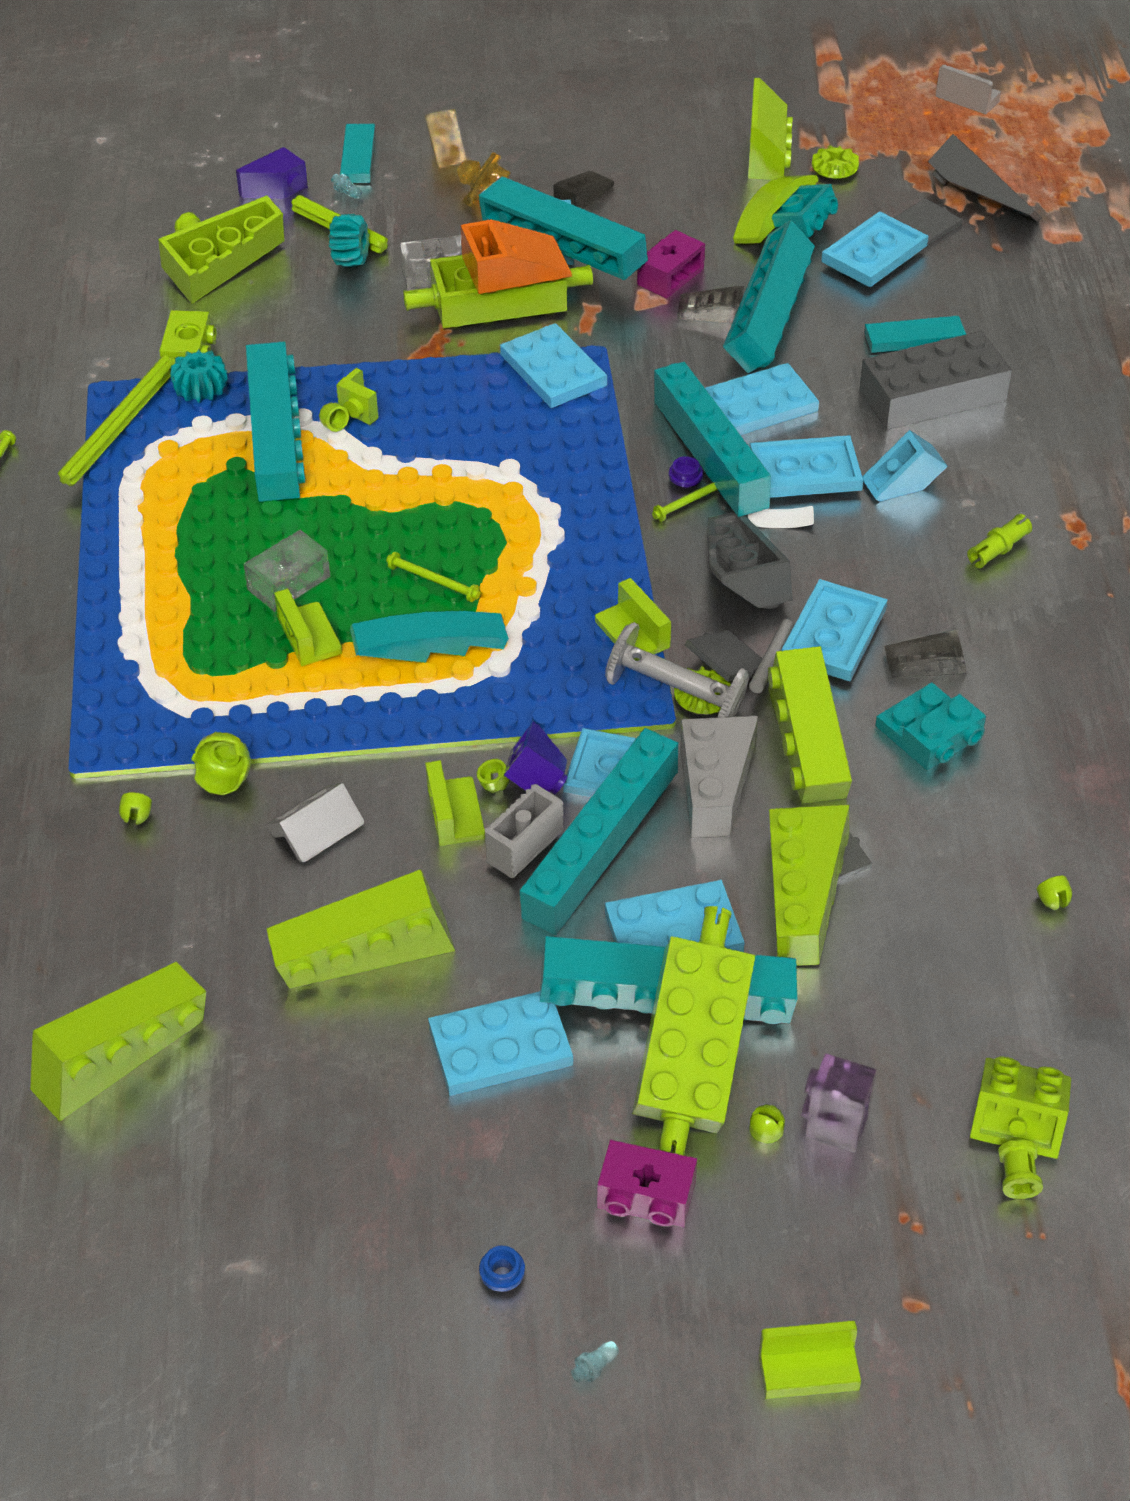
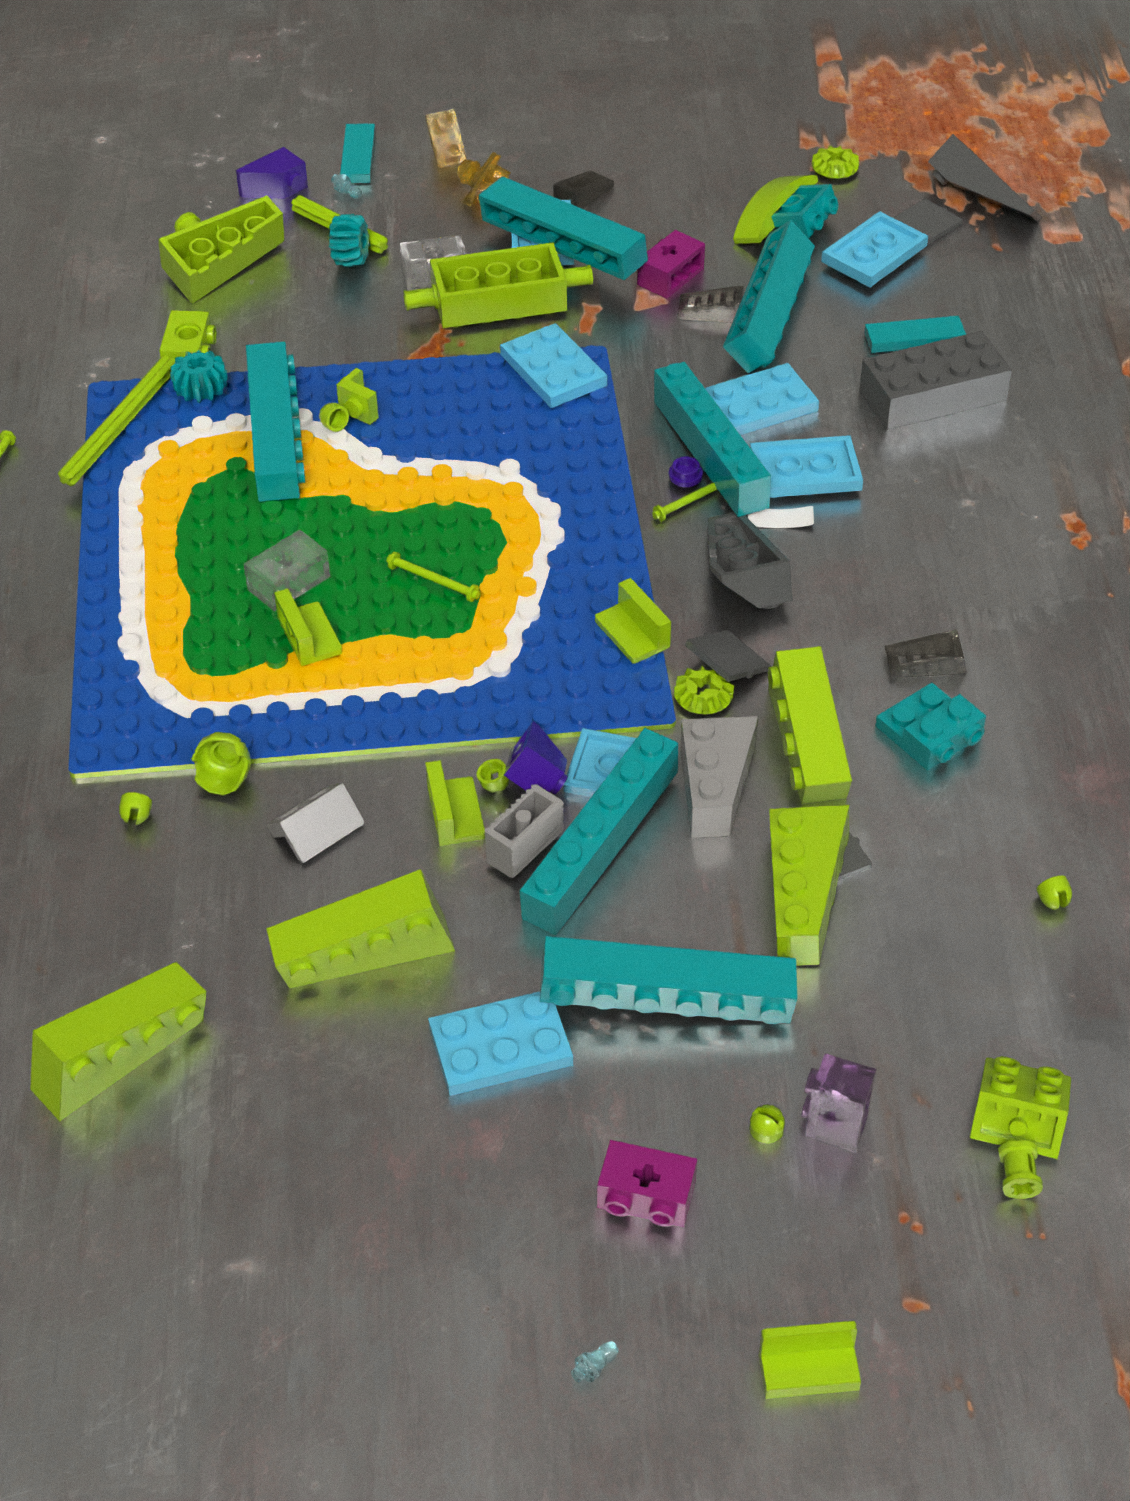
(417, 634): teal slope -> none
(502, 1257): blue plate -> none
(510, 256): orange slope -> none
(669, 913): medium azure plate -> none
(674, 674): light grey hose -> none
(694, 1033): lime brick -> none
(761, 675): light grey bar -> none
(769, 134): lime slope -> none
(840, 623): medium azure plate -> none
(904, 468): medium azure slope -> none
(966, 90): light grey panel -> none
(999, 541): lime pin -> none

